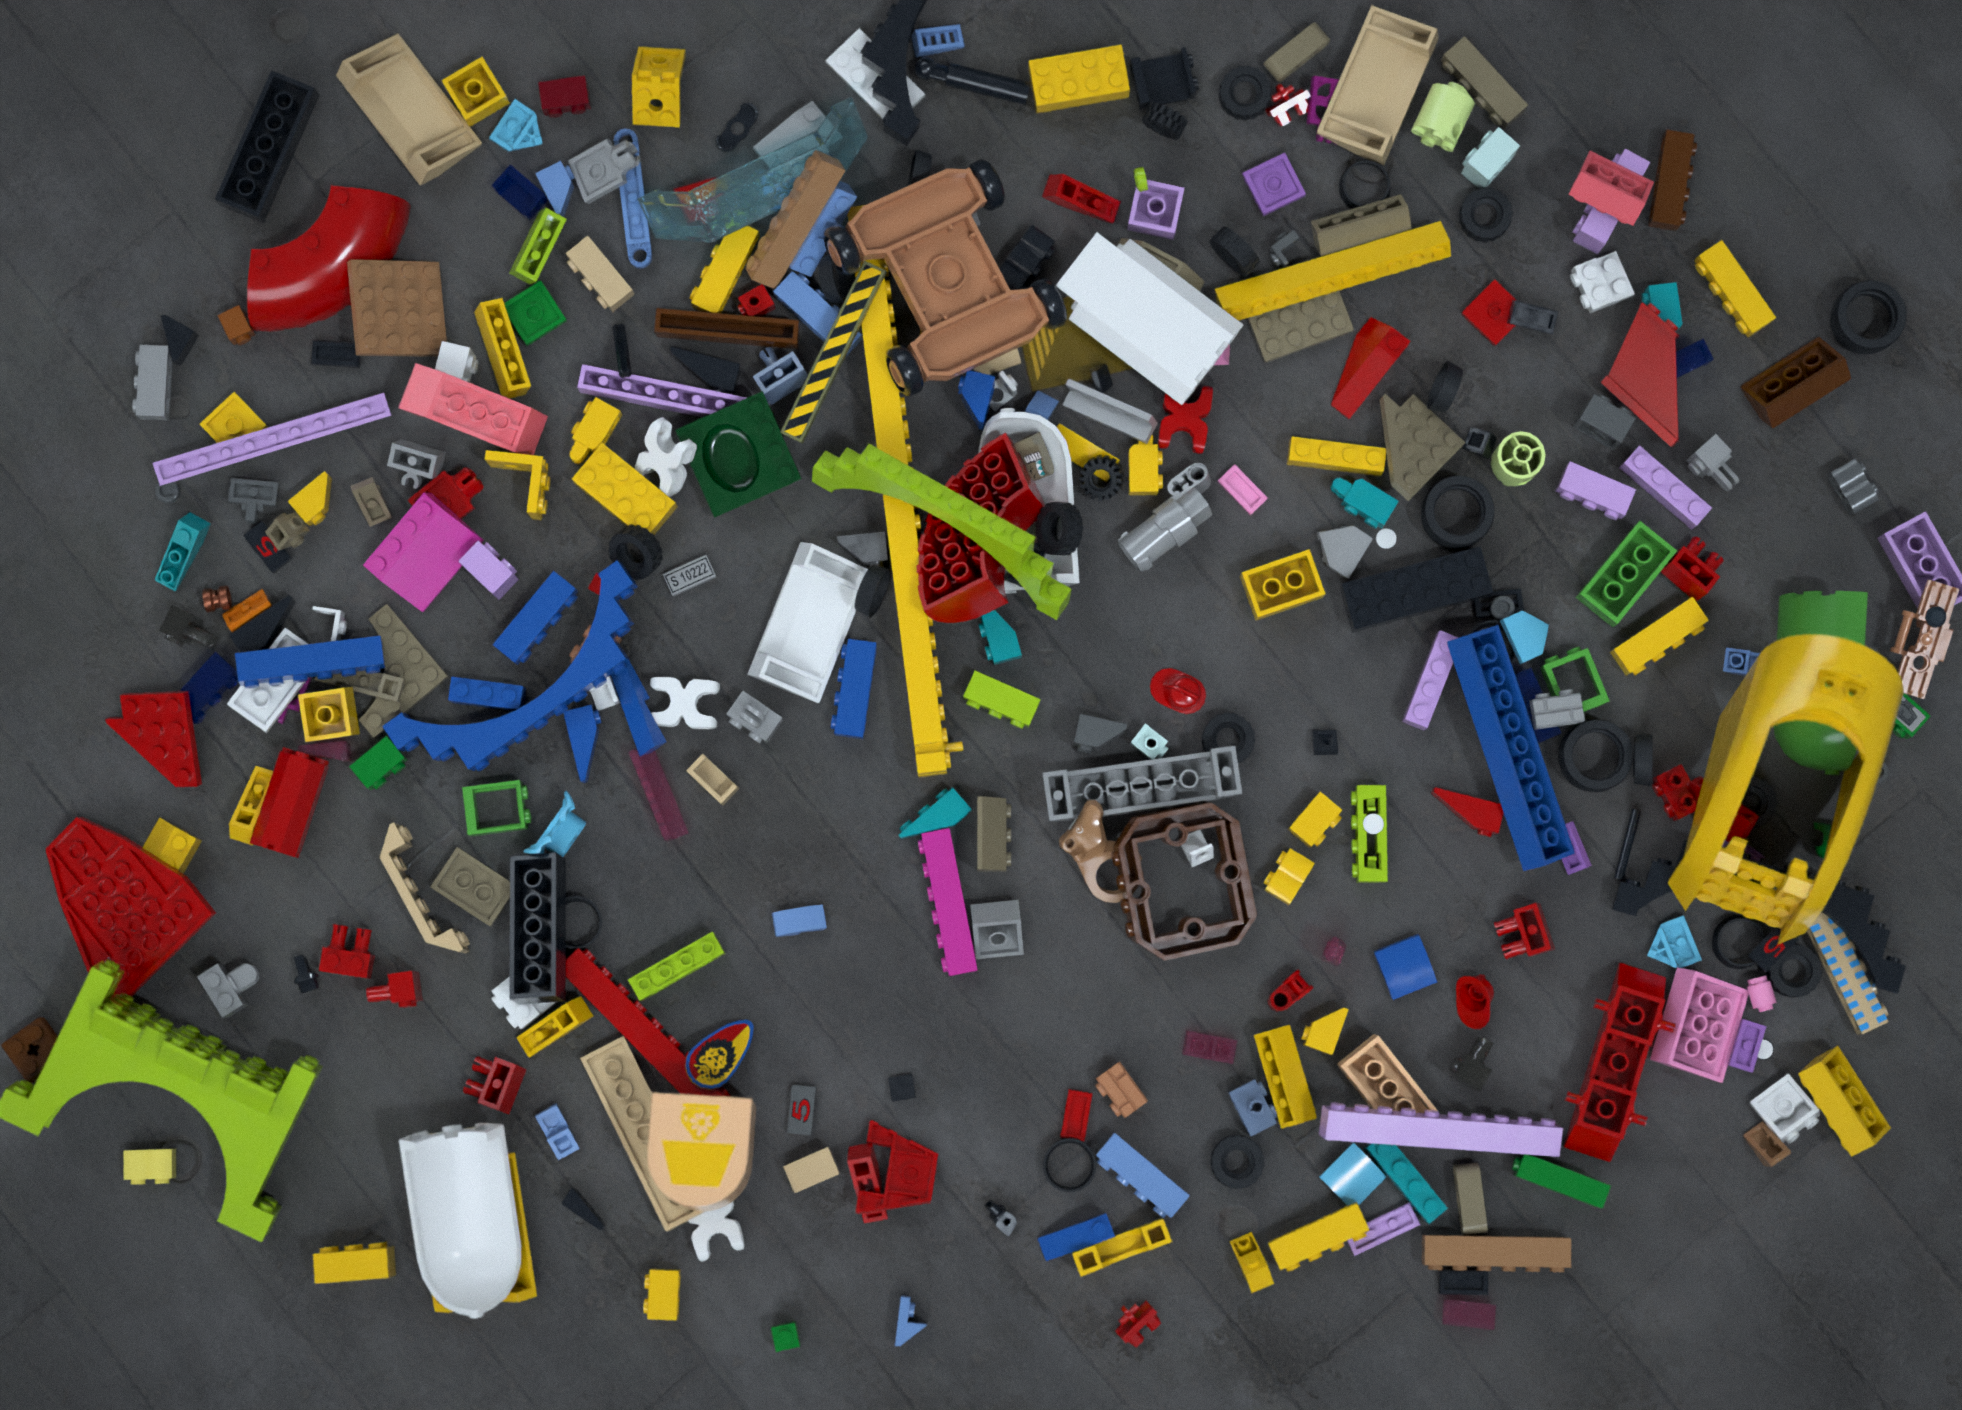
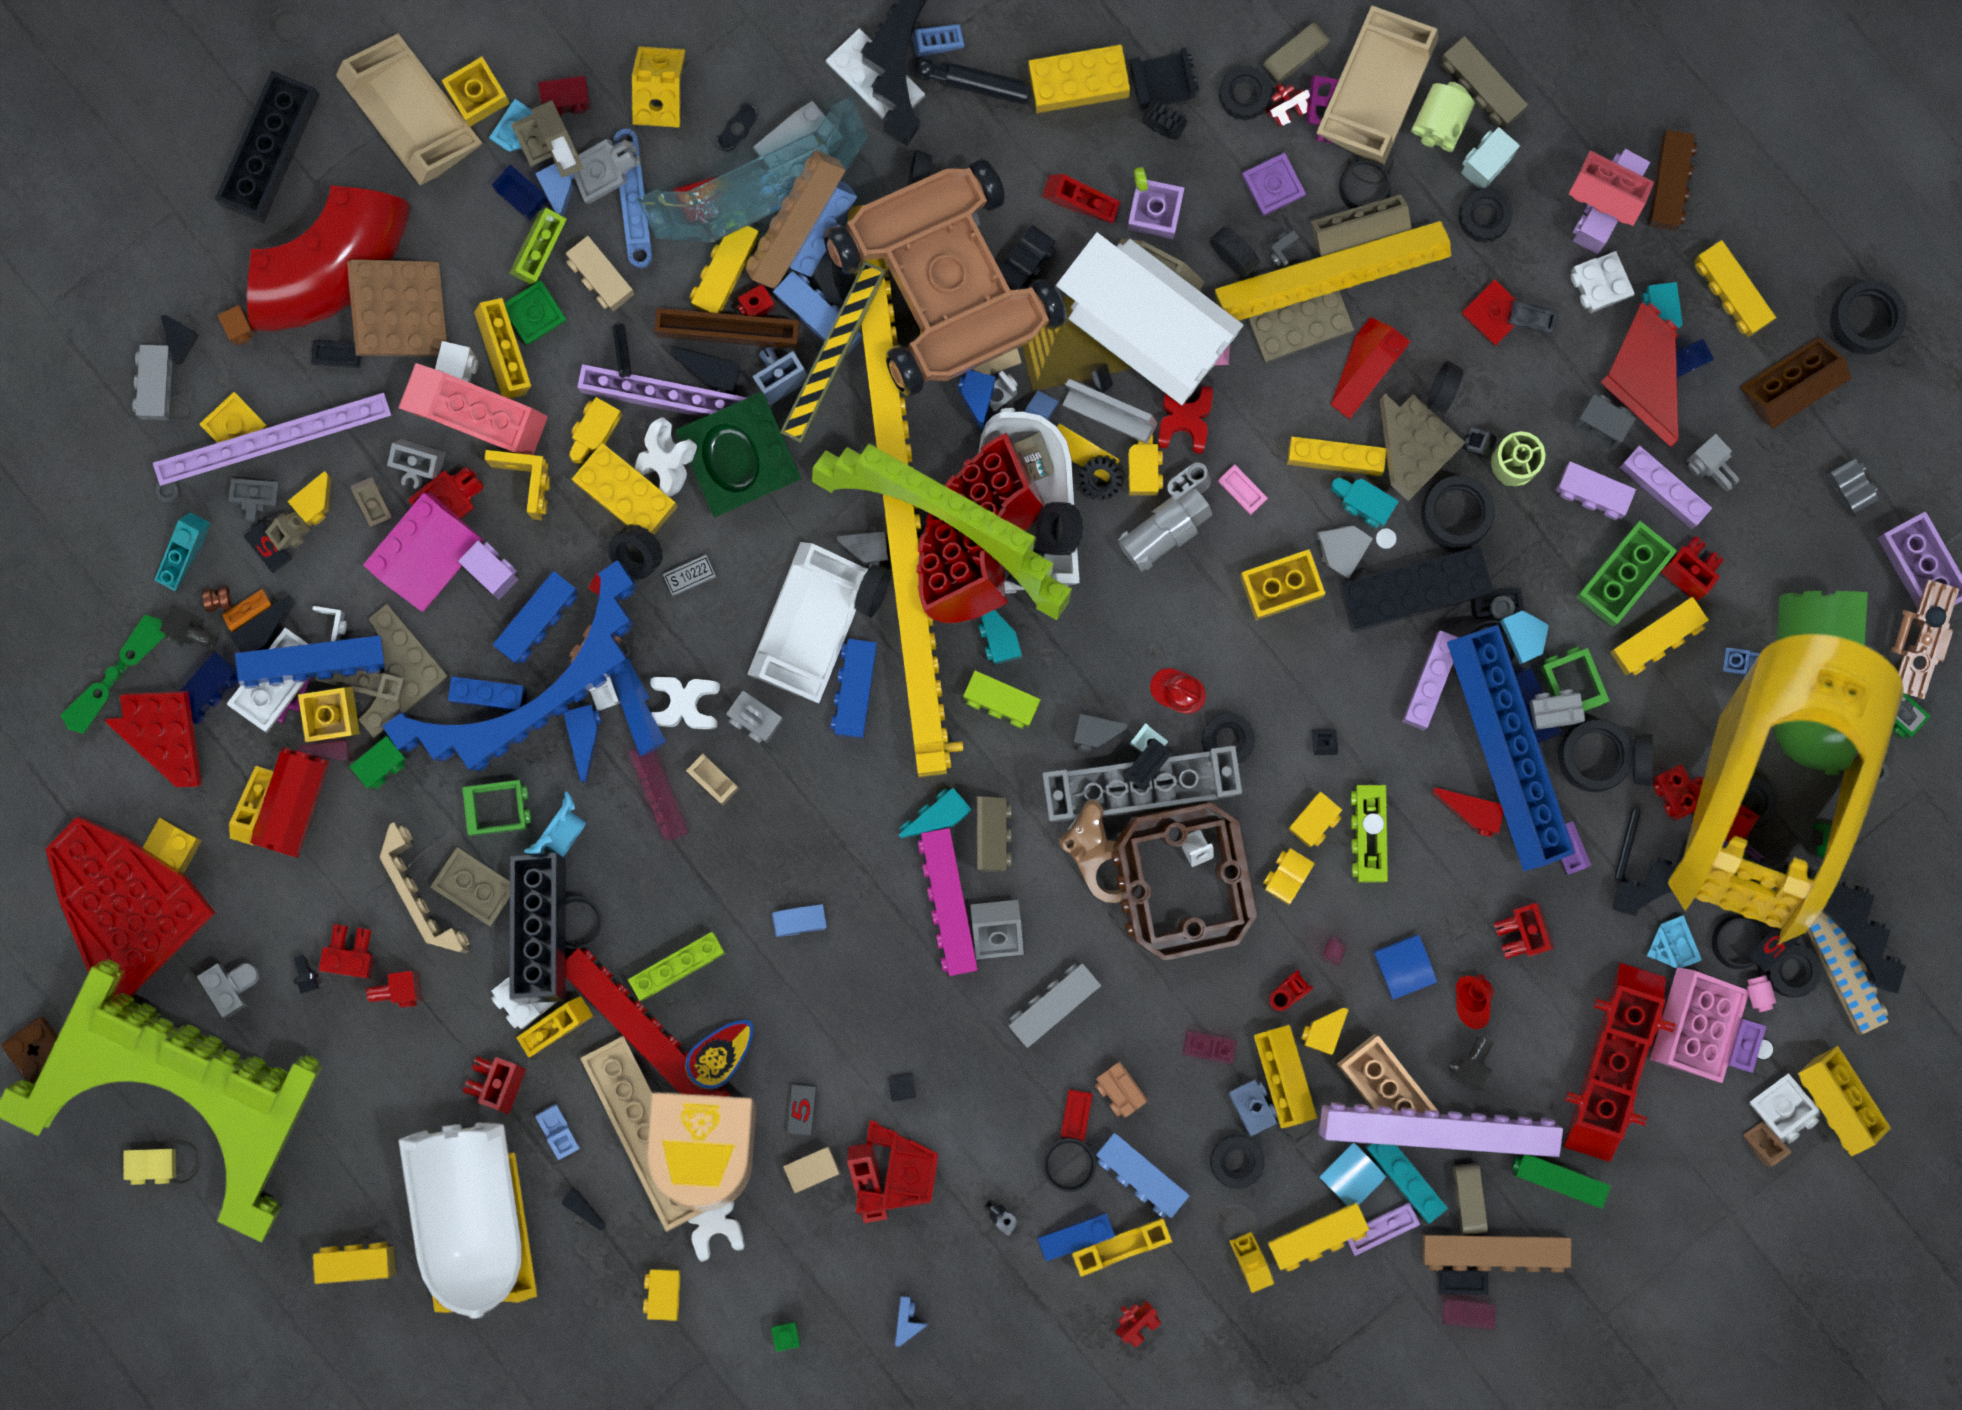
(86, 707): none -> green piece
(544, 137): none -> dark tan brick
(1054, 1005): none -> light grey brick
(1148, 764): none -> black tile

